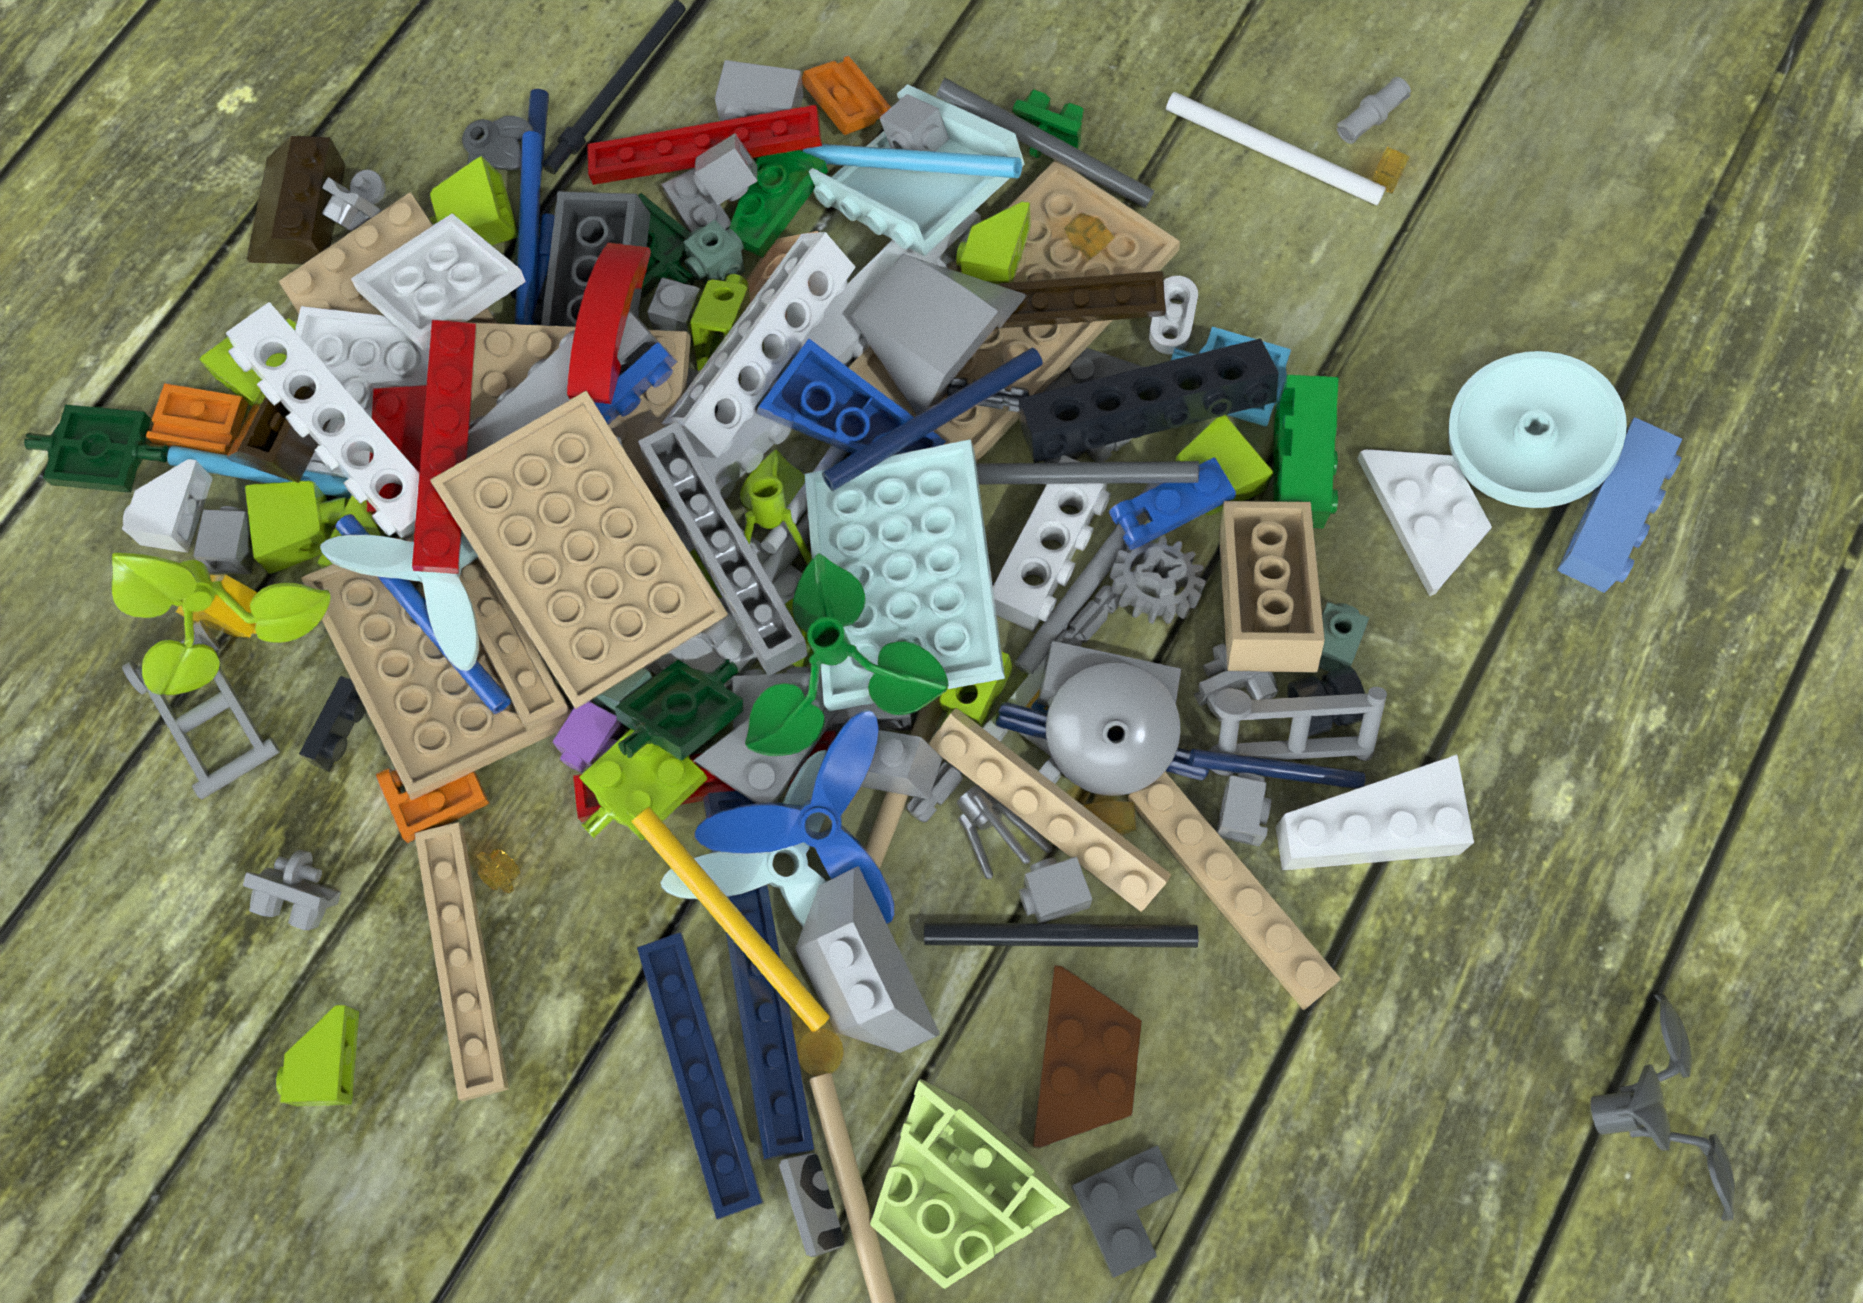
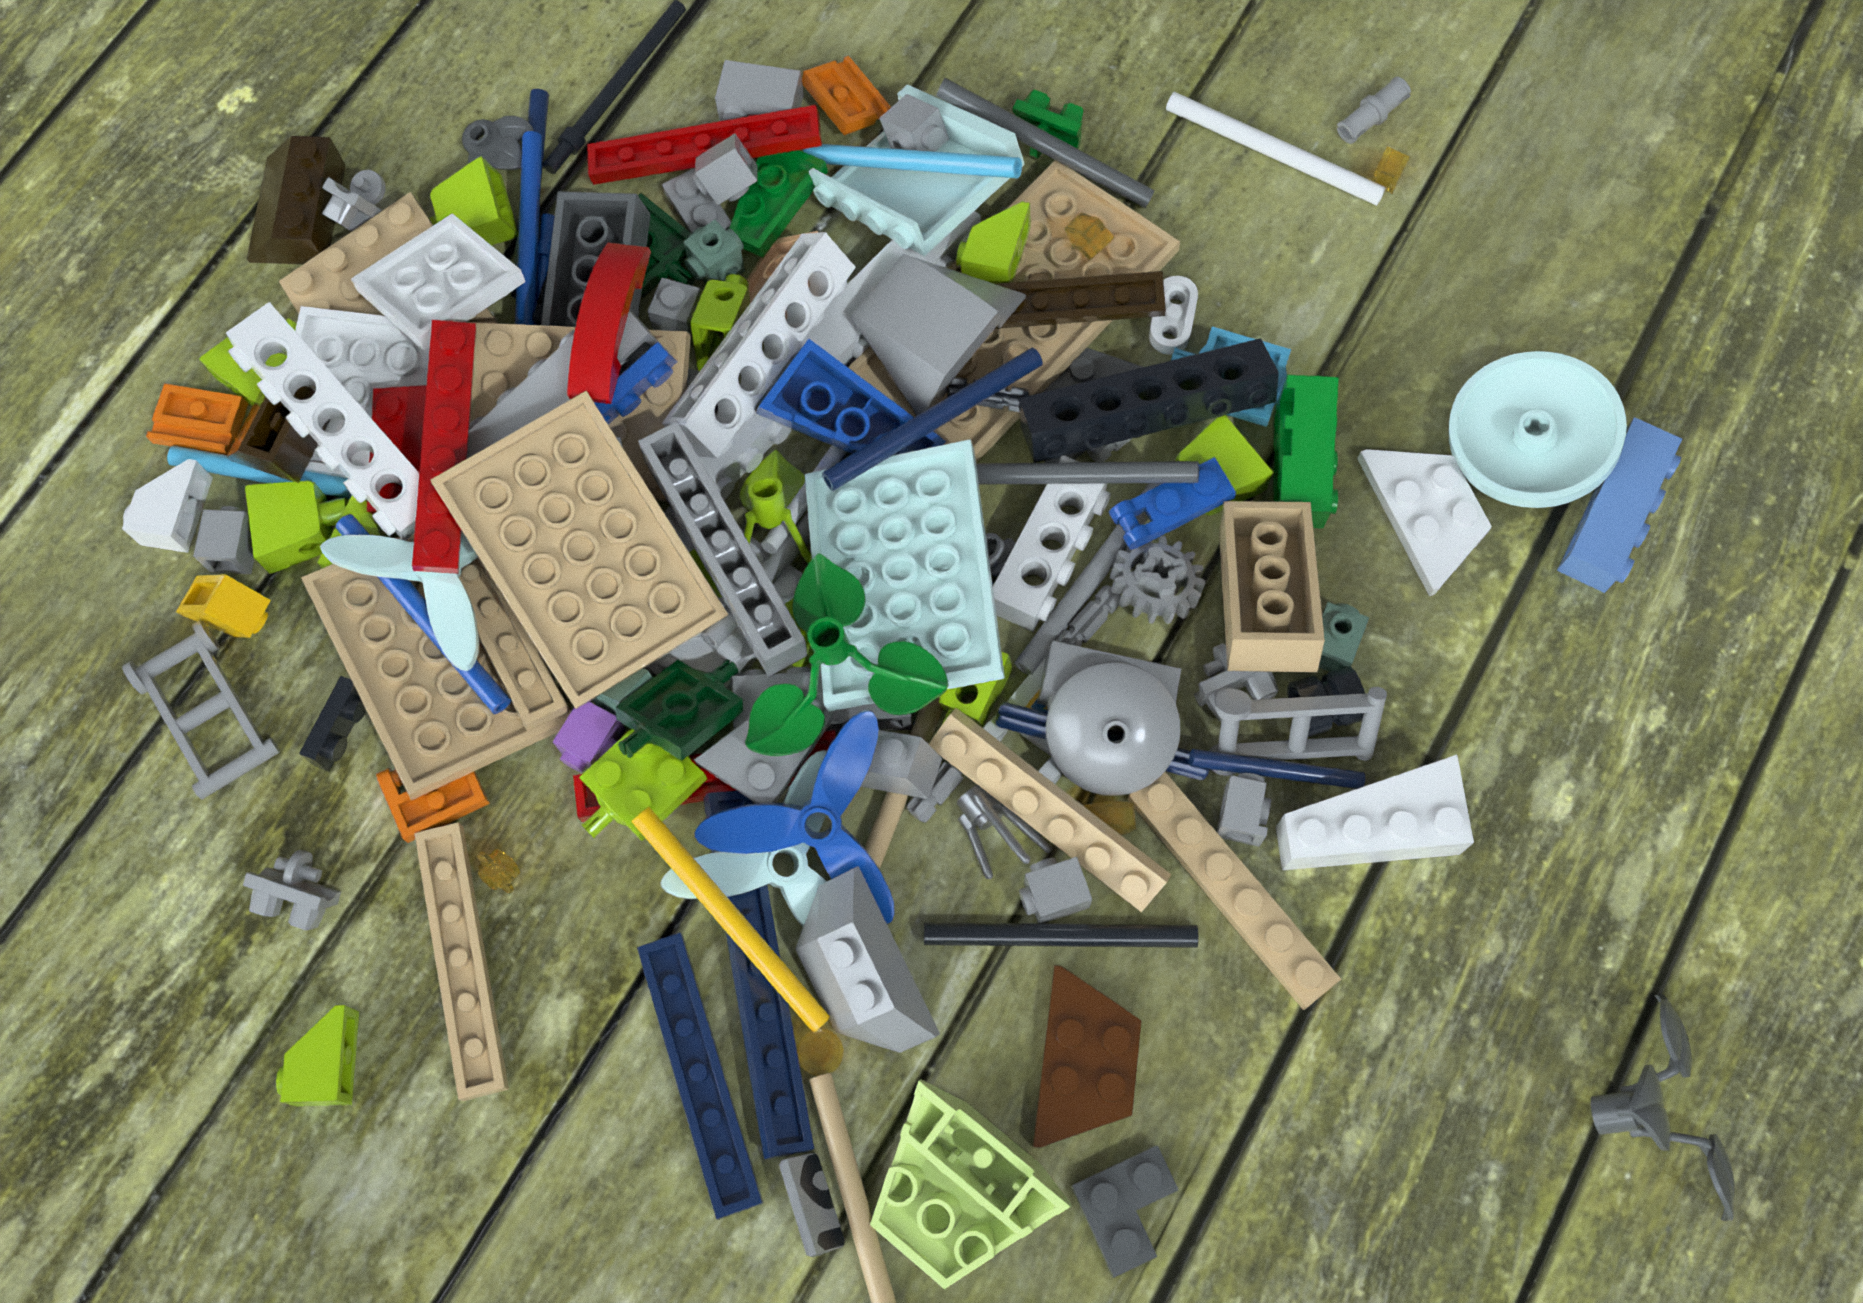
(97, 448): dark green plate -> none
(150, 585): lime plant -> none
(998, 552): none -> light grey plate

